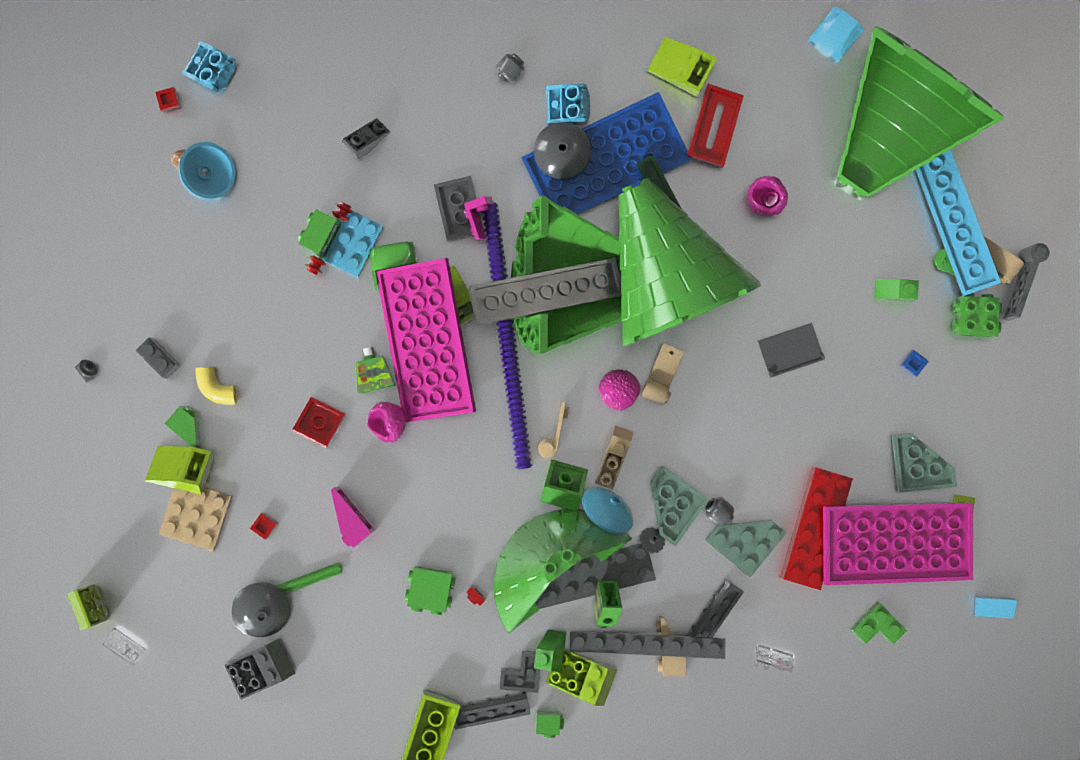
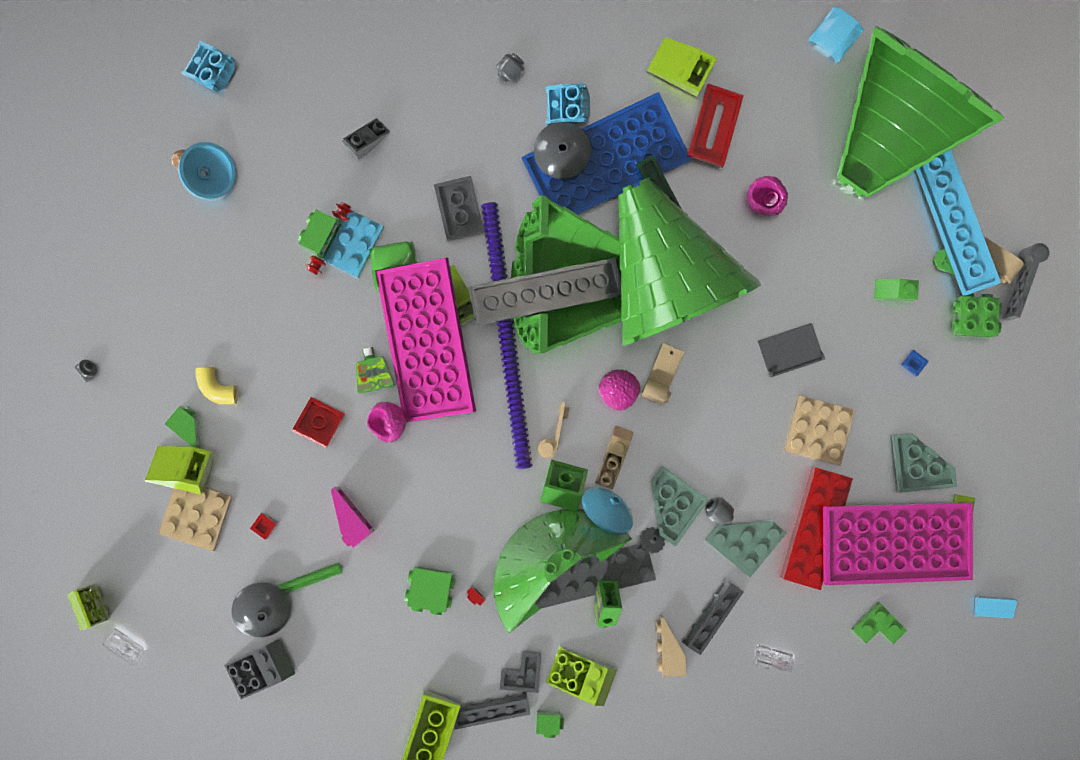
(158, 358): dark grey brick -> none
(167, 99): red plate -> none
(471, 213): dark pink bracket -> none
(551, 651): bright green slope -> none
(648, 644): dark grey plate -> none
(819, 430): none -> tan plate

